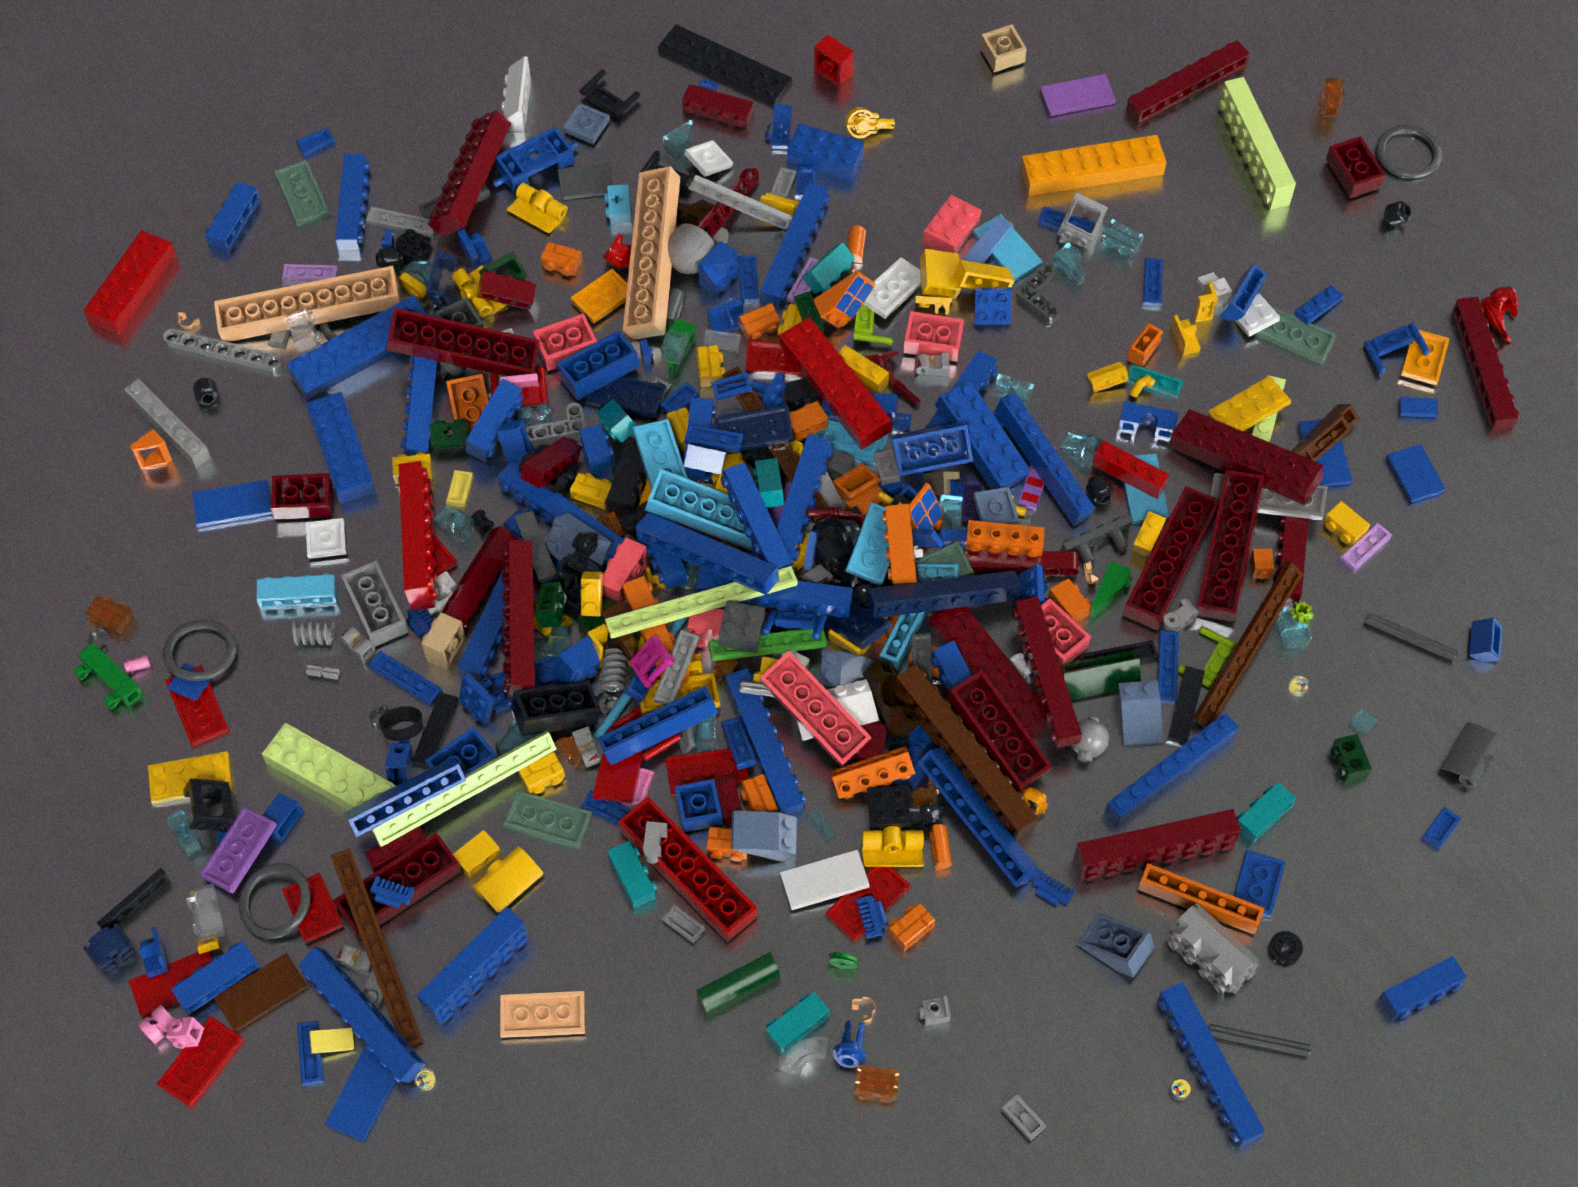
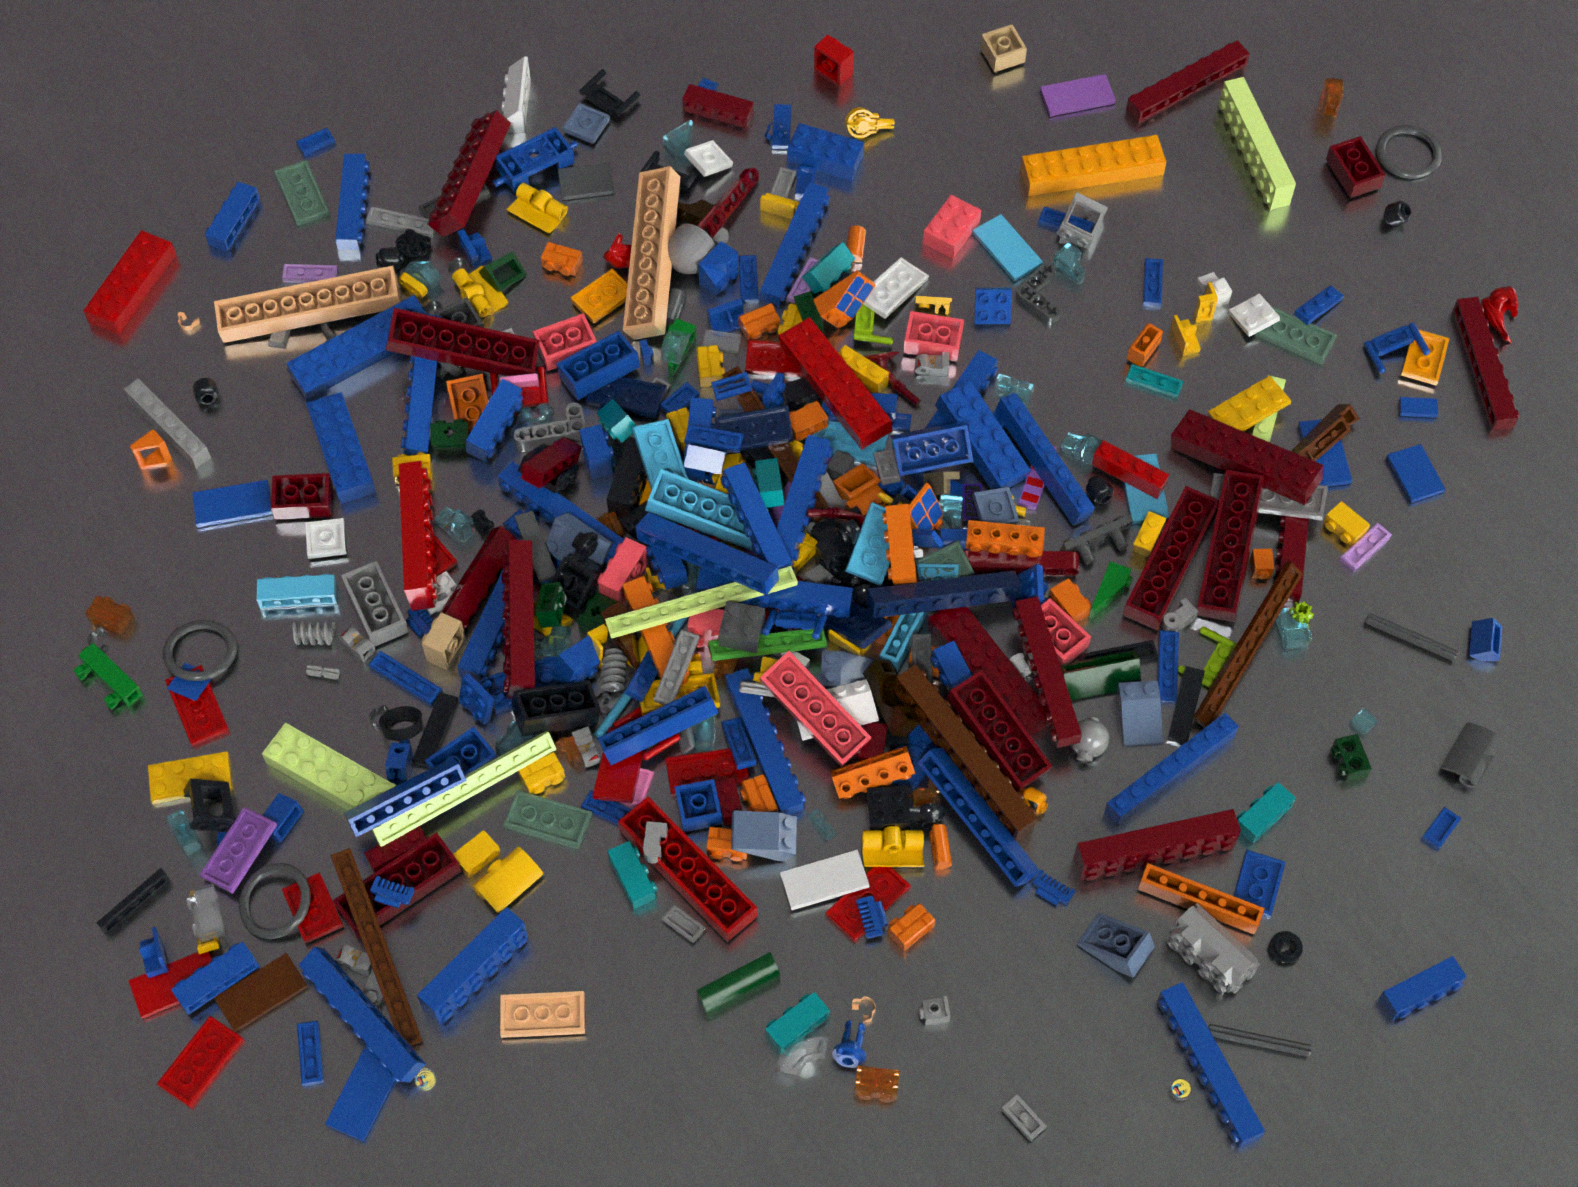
(109, 947): dark blue brick -> none
(136, 664): bright pink pin -> none
(156, 1025): bright pink wheel -> none
(184, 1032): bright pink brick -> none
(228, 356): light grey beam -> none
(304, 330): clear brick -> none
(331, 1040): light yellow tile -> none
(388, 240): blue plate -> none
(442, 261): dark blue panel -> none
(459, 488): light yellow tile -> none
(506, 290): dark red brick -> none
(514, 441): blue brick -> none
(590, 490): yellow brick -> none
(591, 593): yellow brick -> none
(618, 203): medium azure brick -> none
(647, 657): dark pink plate -> none
(725, 64): black plate -> none
(740, 202): light grey tile -> none
(811, 548): blue tile -> none
(843, 961): green piece -> none
(938, 272): yellow brick -> none
(981, 275): yellow brick -> none
(989, 240): medium blue tile -> none
(1088, 573): light nougat piece -> none
(1107, 376): yellow panel -> none
(1122, 238): clear light blue brick -> none
(1135, 414): blue arch -> none
(1140, 383): yellow arm -> none
(1243, 294): blue brick -> none
(1299, 686): clear tile -> none

